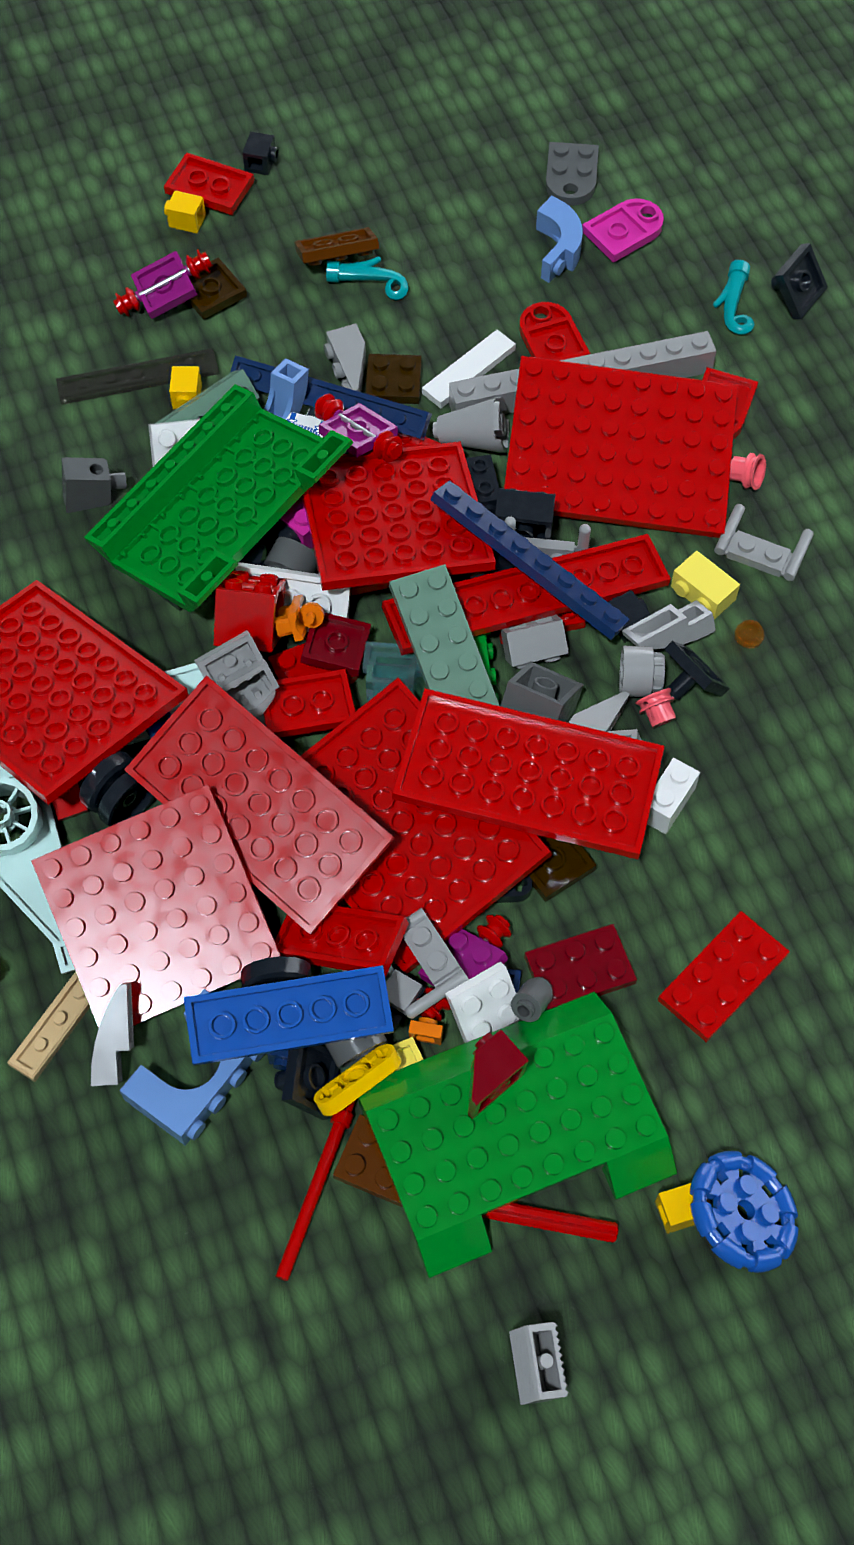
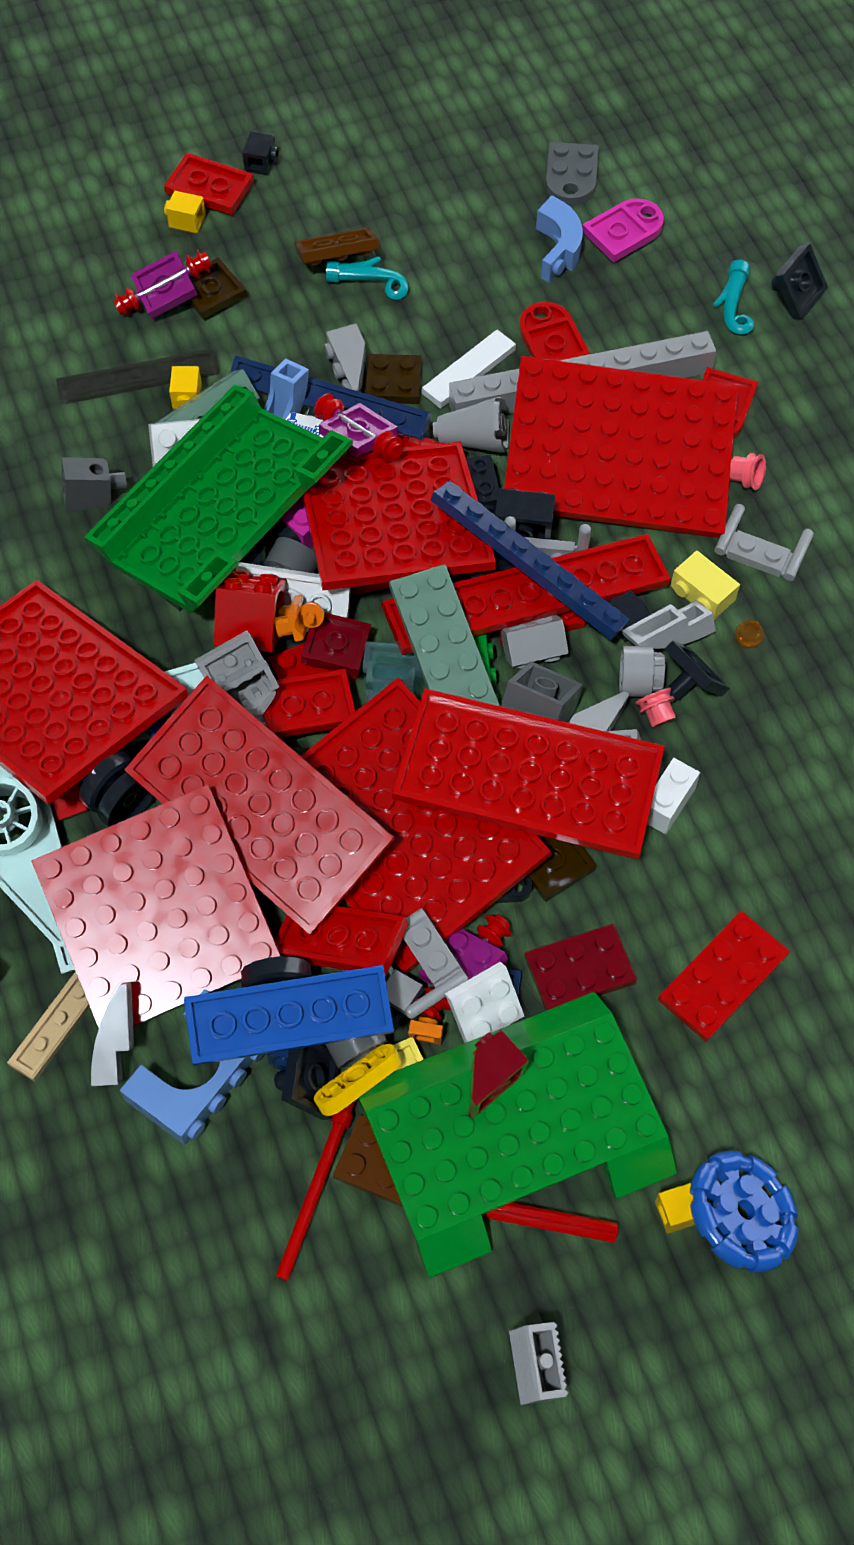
(532, 999): dark grey brick -> none

